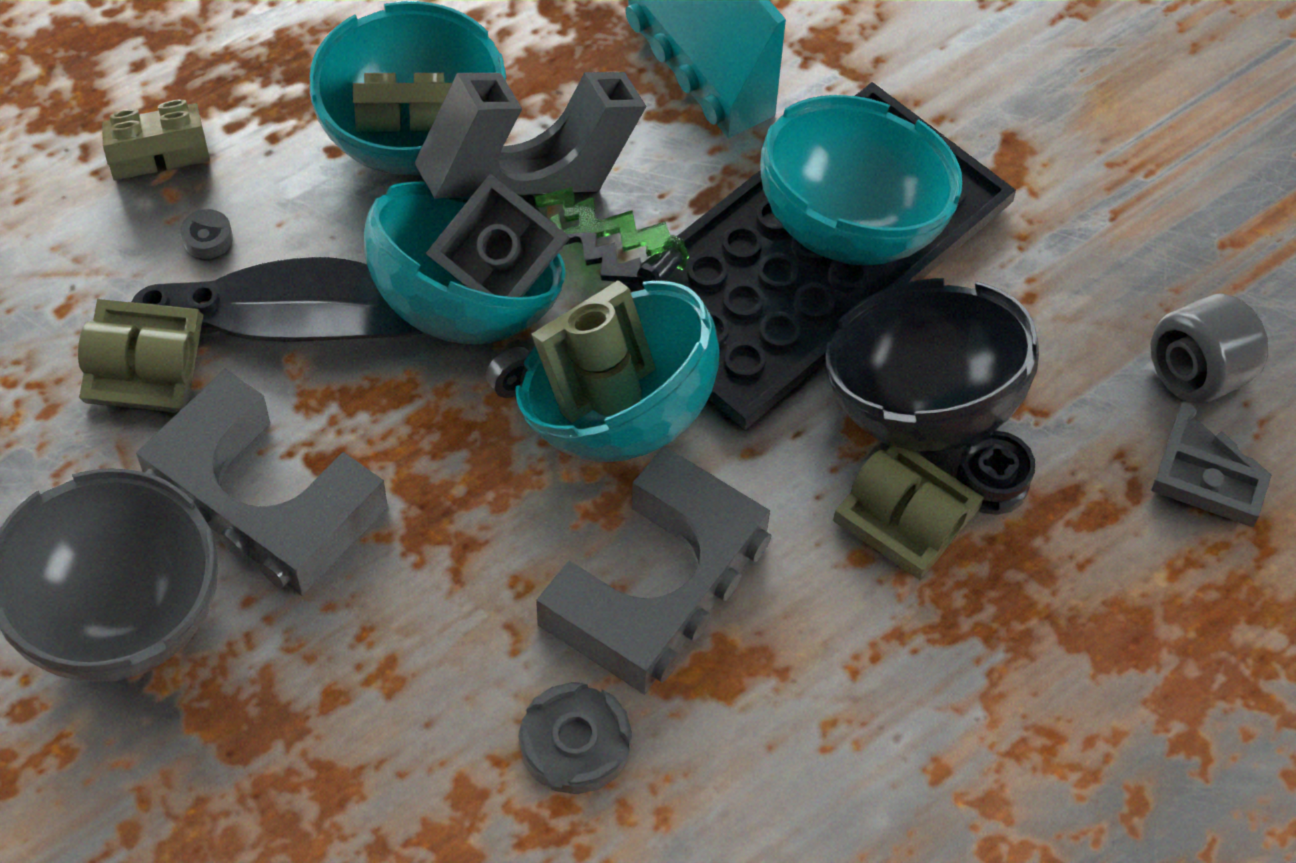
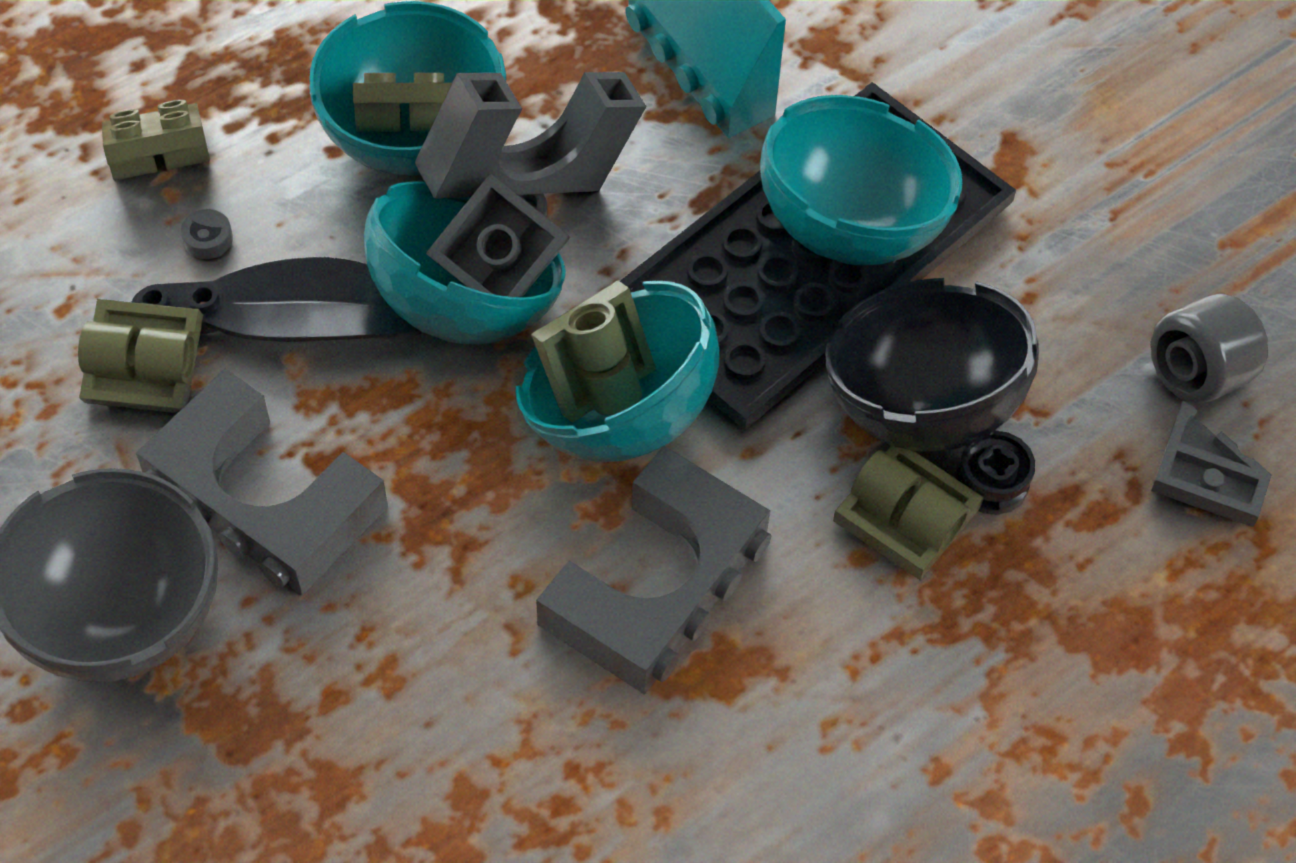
(507, 371): dark grey tile -> none
(575, 738): dark grey tile -> none
(654, 237): piece -> none

